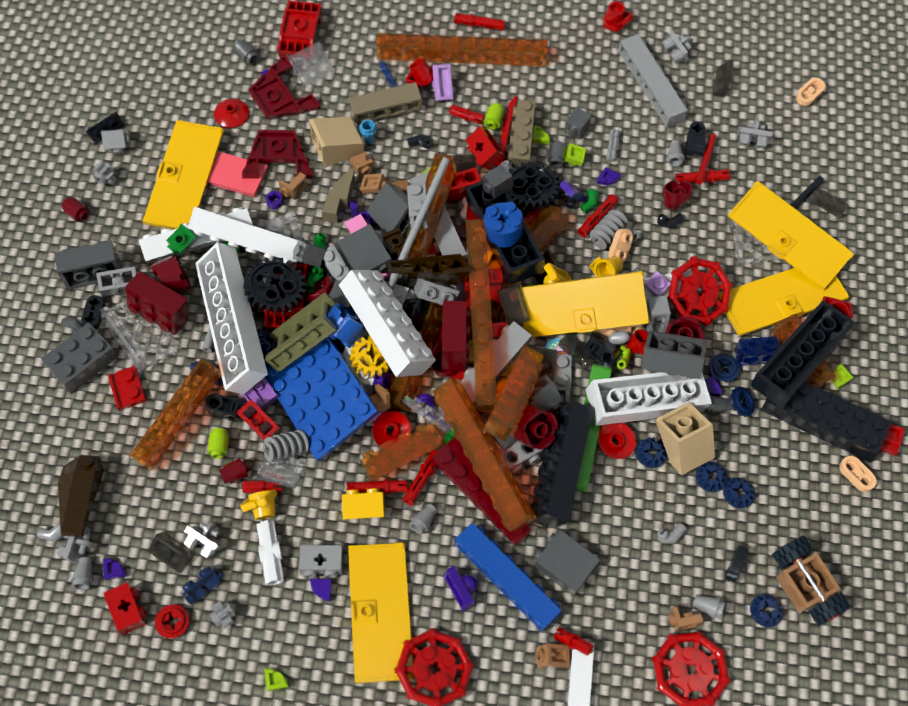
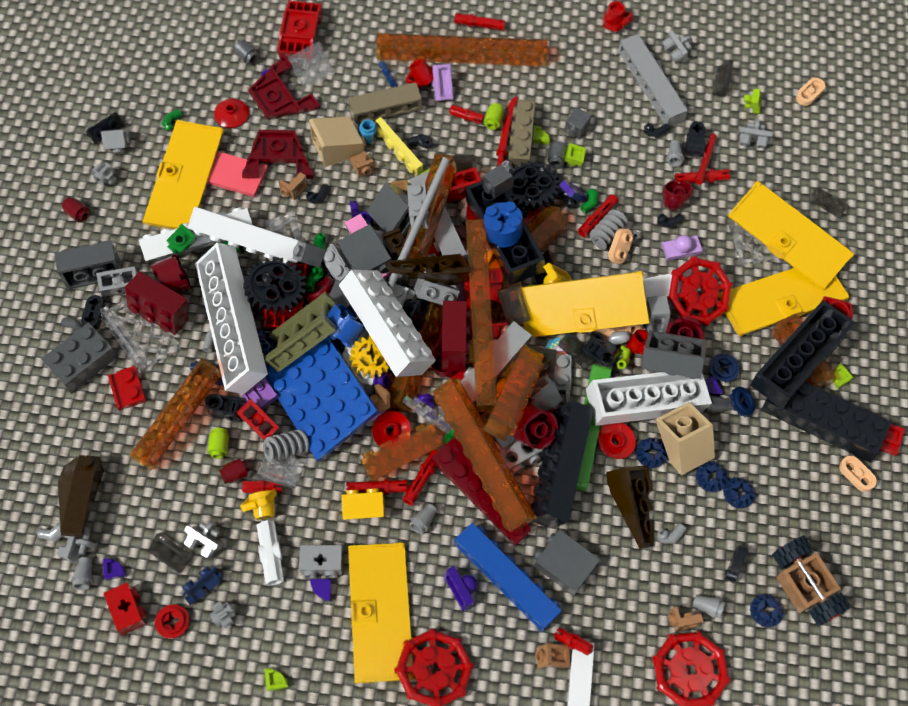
(166, 122): none -> green arm
(270, 197): dark purple bush -> none
(320, 196): none -> black arm
(339, 197): dark tan slope -> none
(372, 183): medium nougat bracket -> none
(401, 150): none -> light yellow plate
(484, 148): red brick -> none
(606, 266): yellow piece -> none
(608, 177): dark purple tile -> none
(613, 145): light grey axle -> none
(631, 493): none -> dark brown wedge
(656, 132): none -> black arm
(656, 284): lavender plate -> none
(681, 247): none -> lavender tile
(754, 101): none -> lime tile
(755, 350): clear blue brick -> none
(803, 196): black bar -> none

